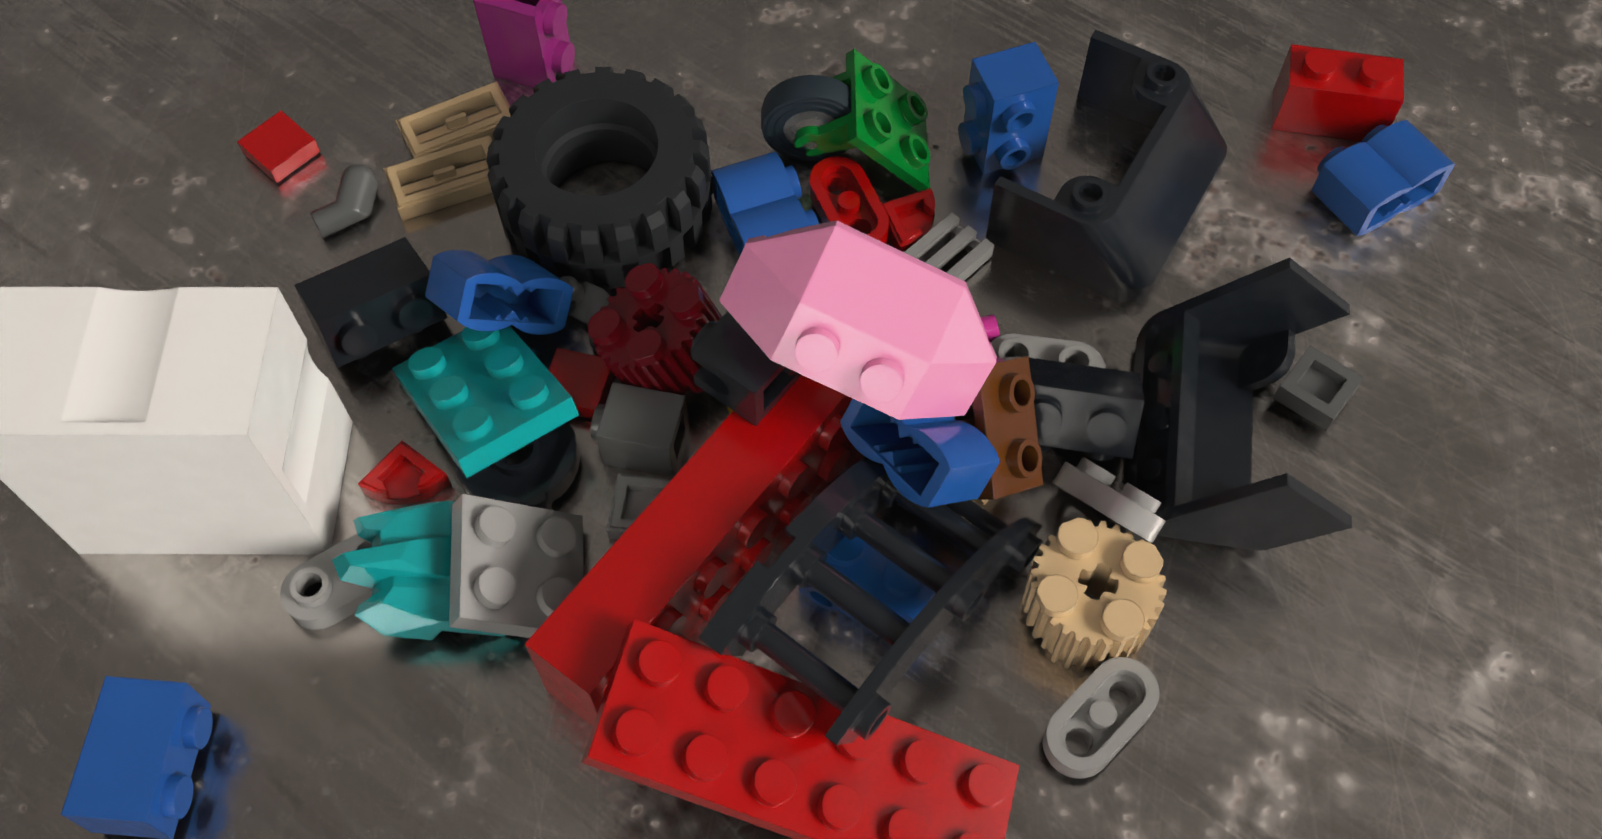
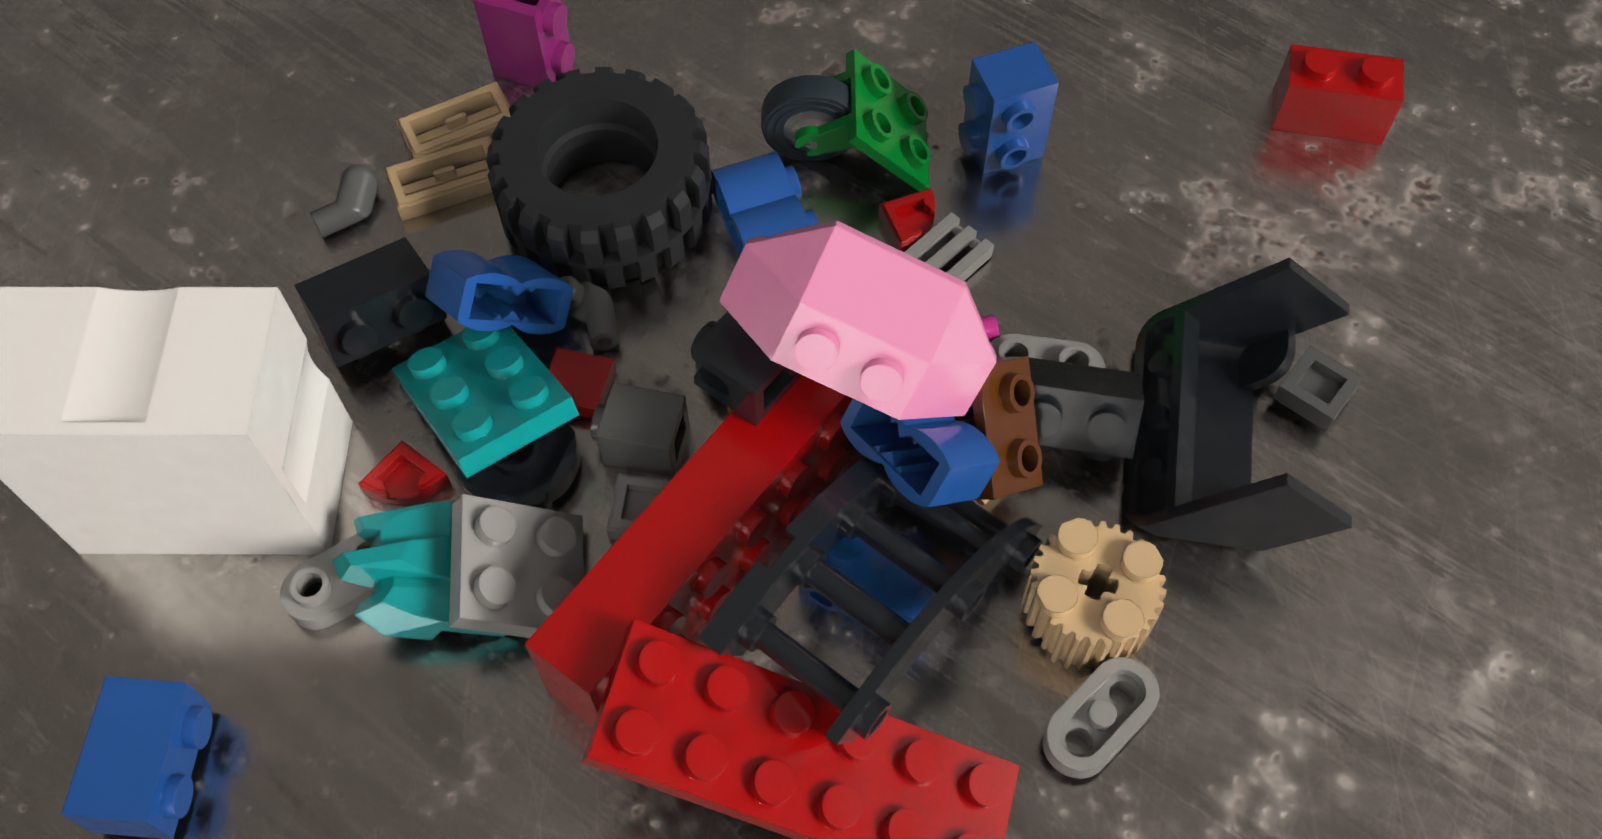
(278, 146): red tile -> none
(651, 328): dark red brick -> none
(856, 205): red plate -> none
(1127, 232): black windscreen -> none
(1129, 508): light grey plate -> none
(1381, 176): blue brick -> none

